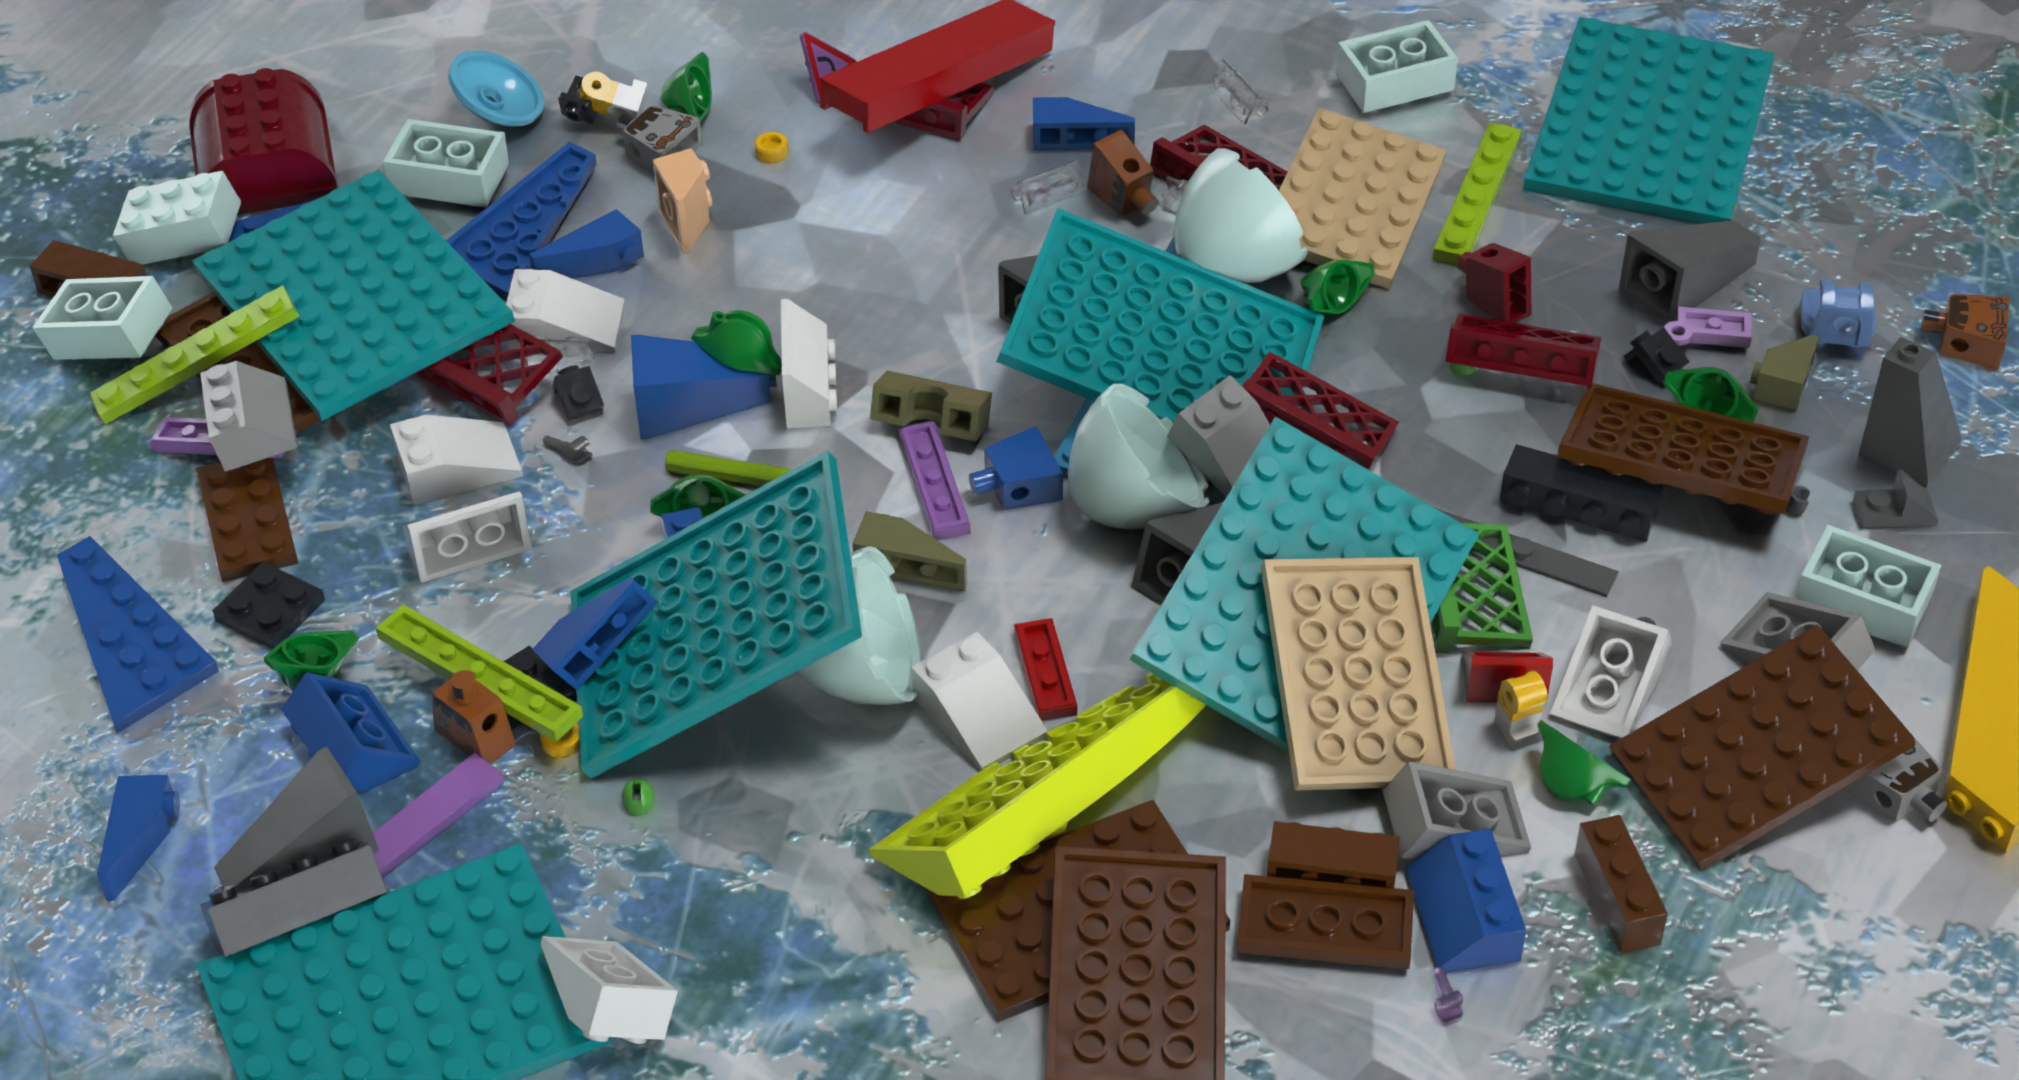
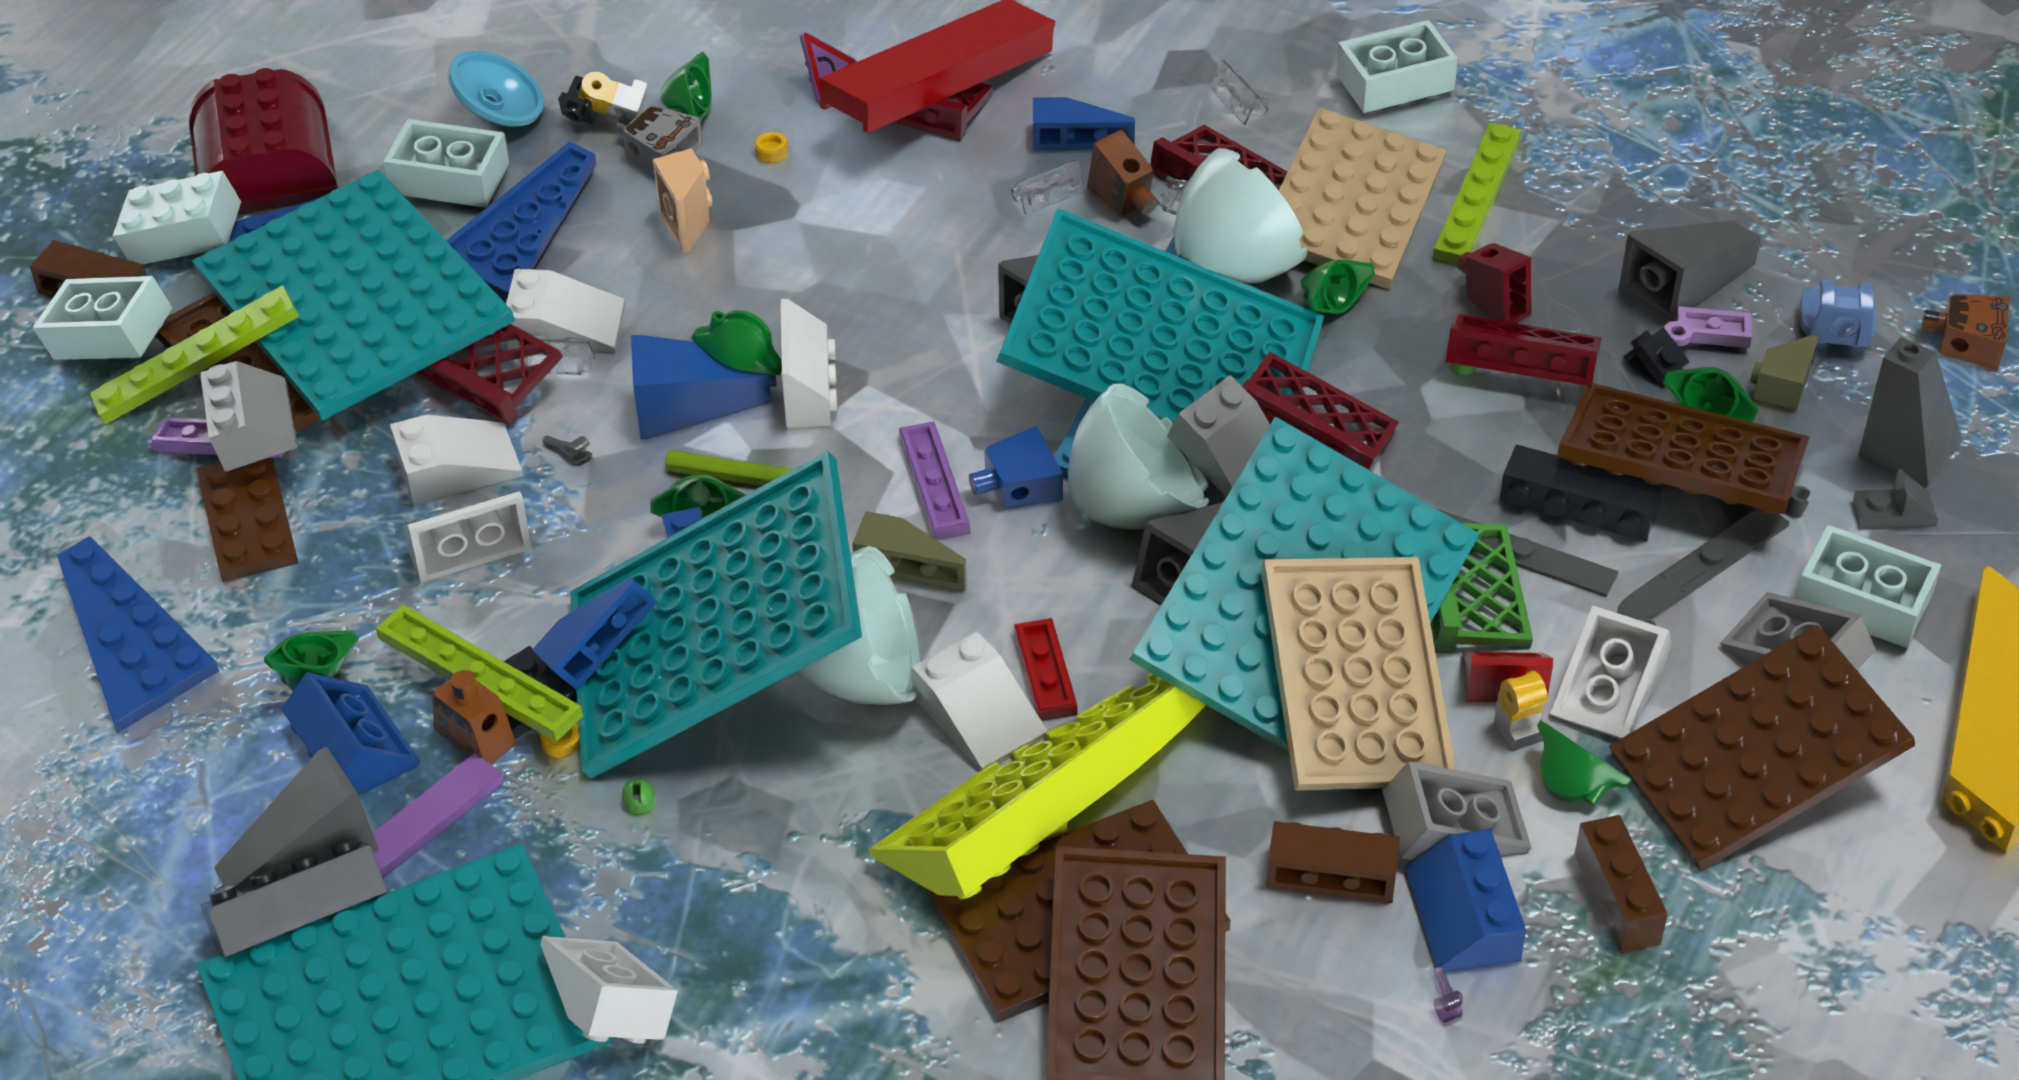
(135, 828): blue slope -> none
(268, 605): black plate -> none
(577, 391): black bracket -> none
(593, 248): blue slope -> none
(905, 398): olive arch -> none
(1326, 921): reddish brown plate -> none
(1651, 122): teal plate -> none
(1702, 565): none -> dark grey piece
(1902, 786): light grey torso -> none

